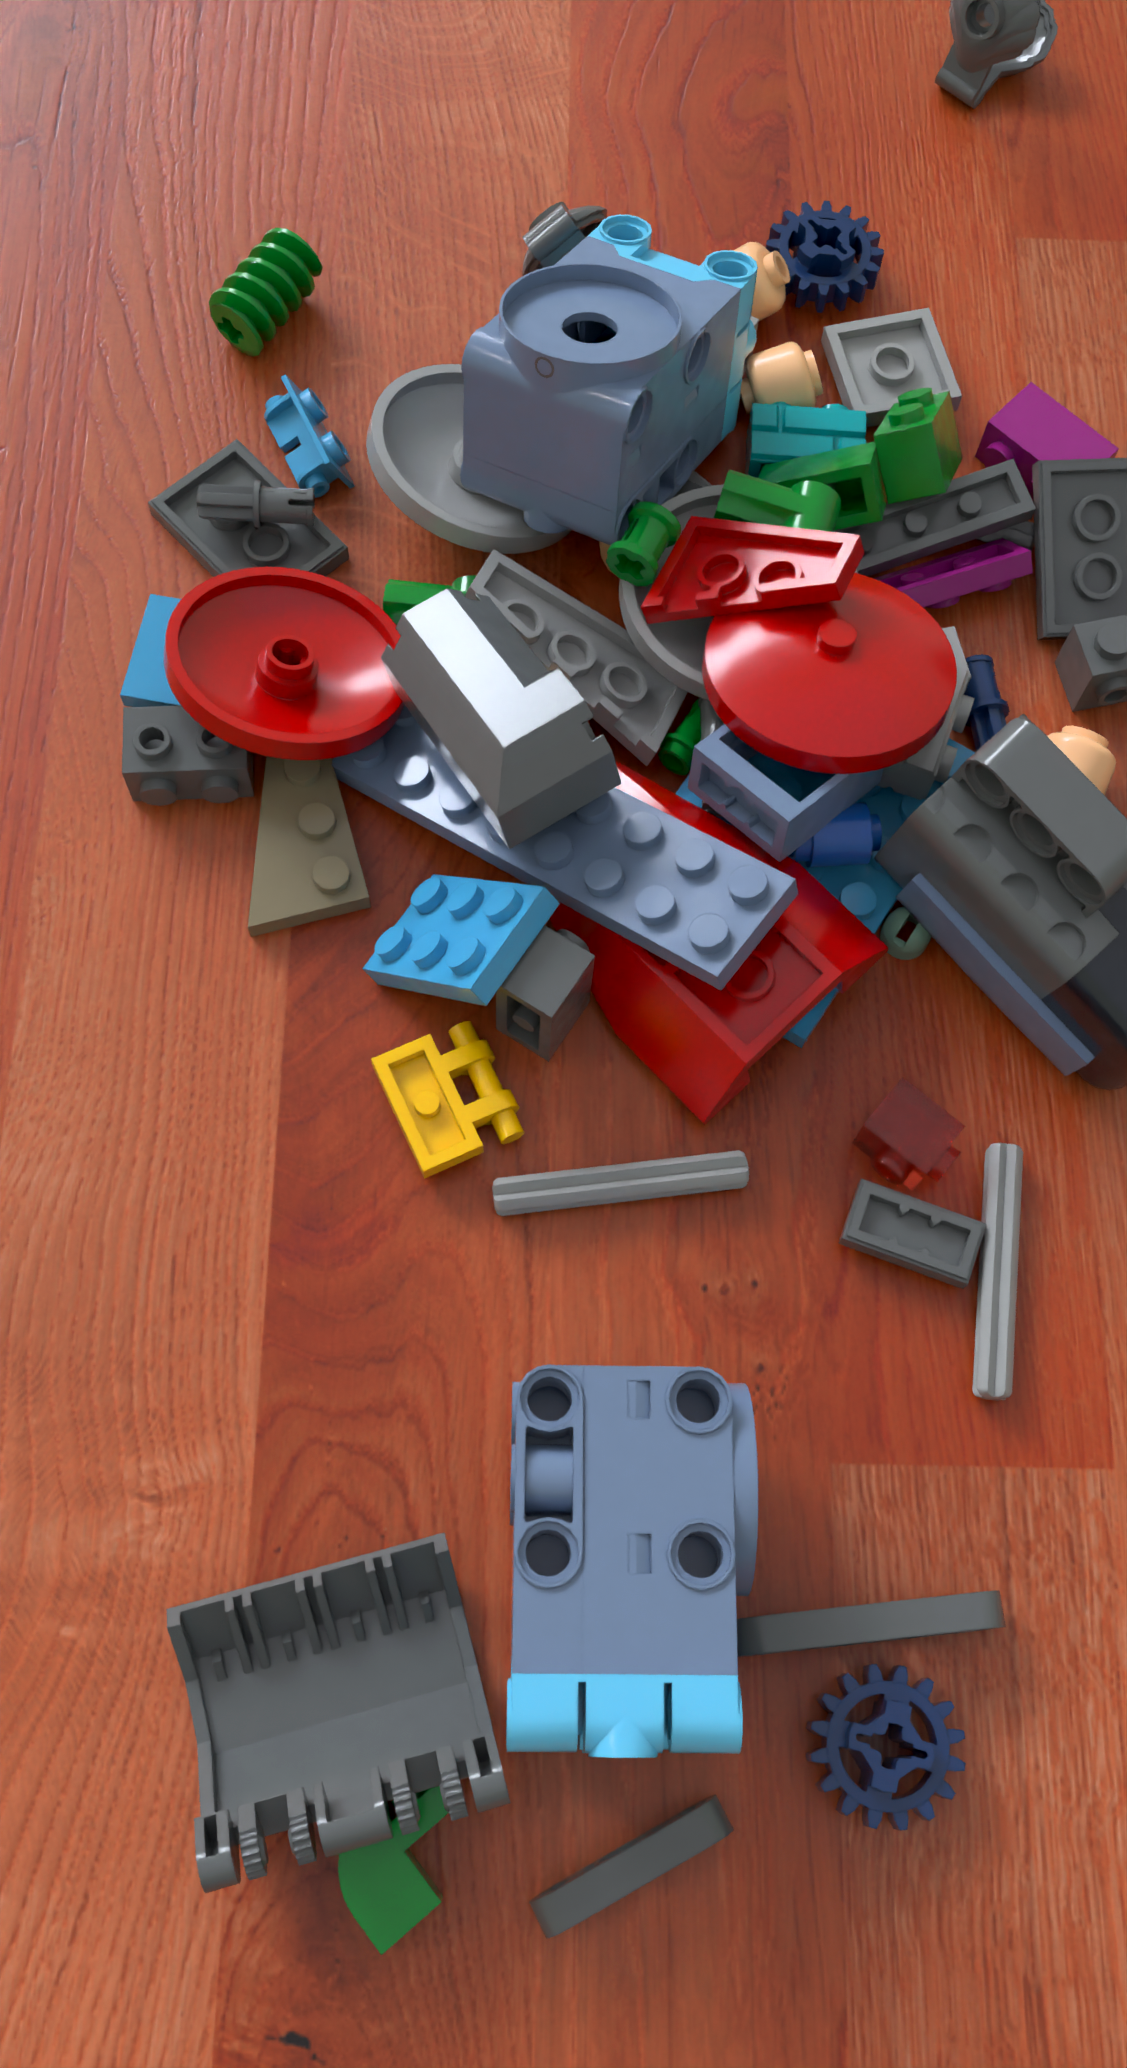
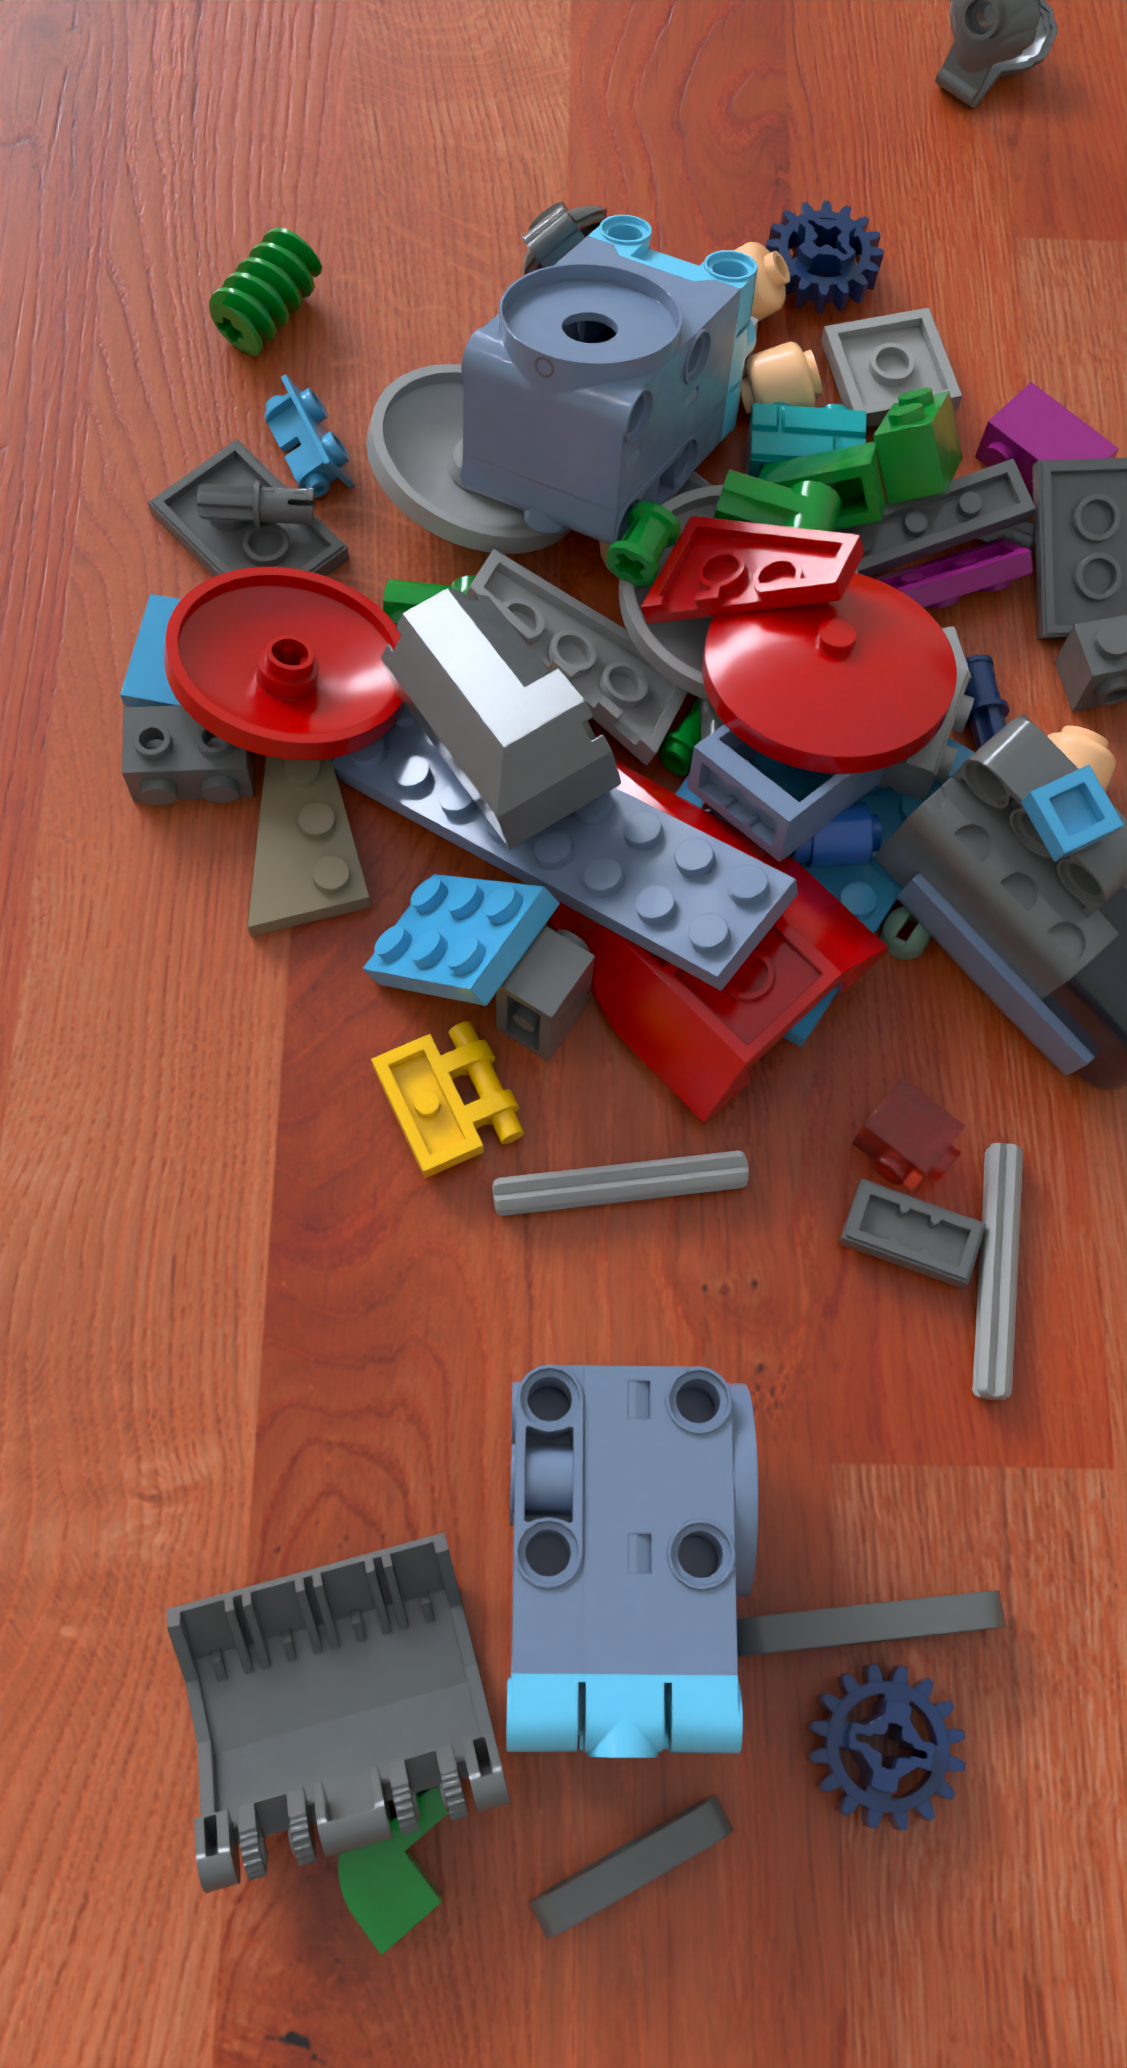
(1072, 813): none -> dark azure plate

